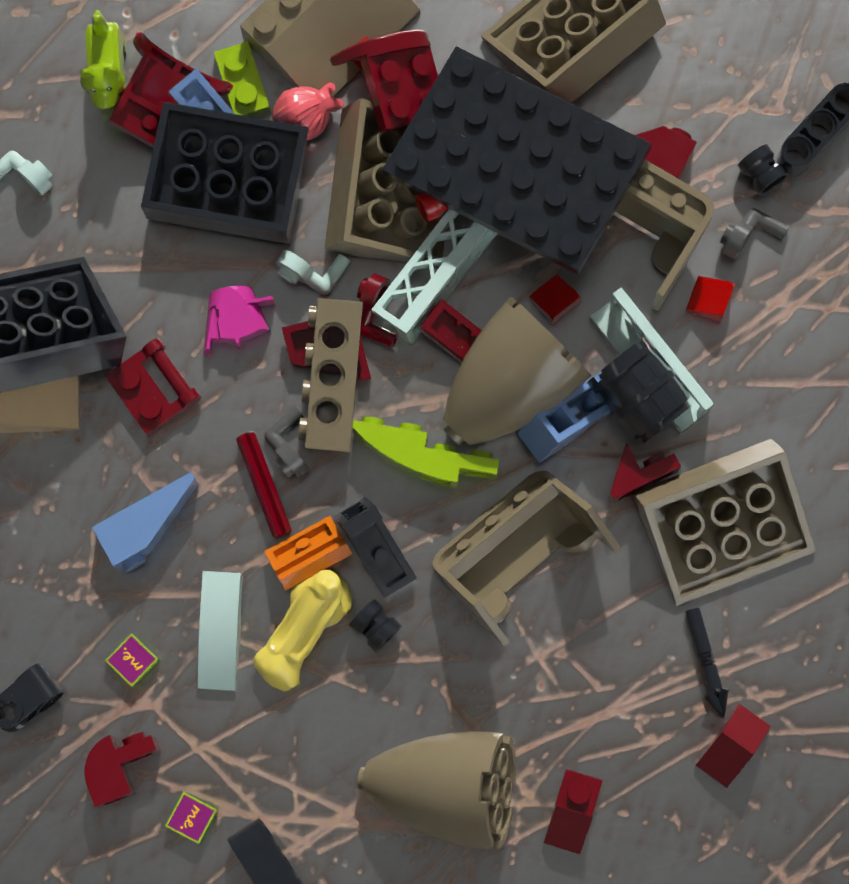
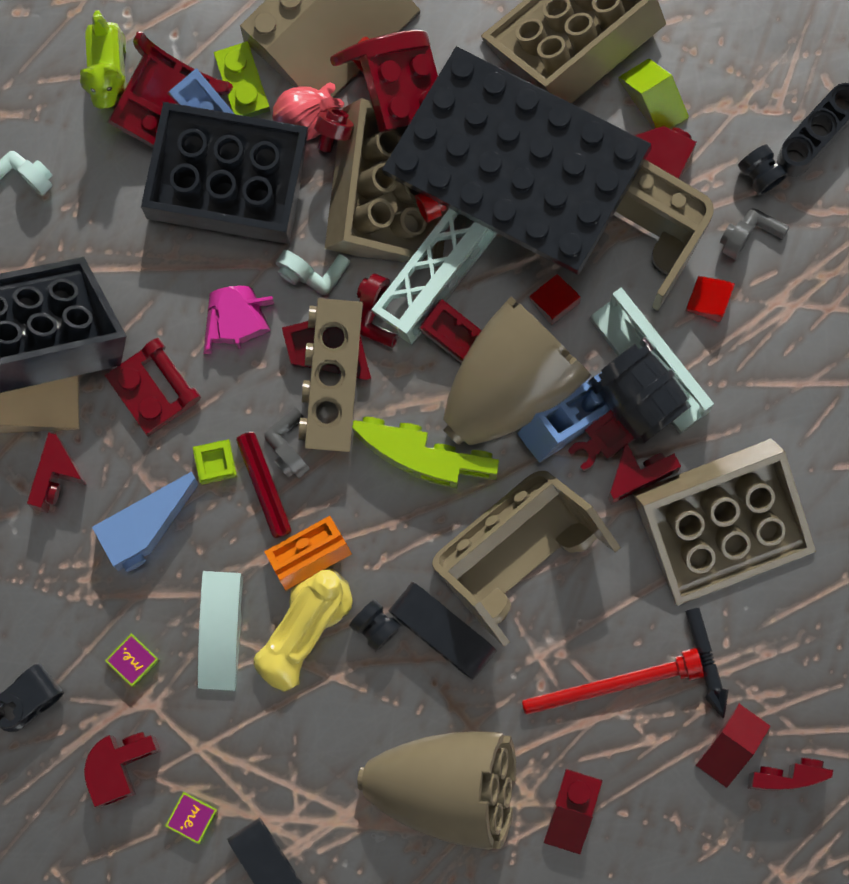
(54, 464): none -> dark red slope
(215, 461): none -> lime tile
(332, 125): none -> dark red plate
(375, 546): black bracket -> none
(442, 630): none -> black beam
(606, 437): none -> dark red plate
(655, 94): none -> lime slope
(684, 666): none -> red piece
(799, 775): none -> dark red slope

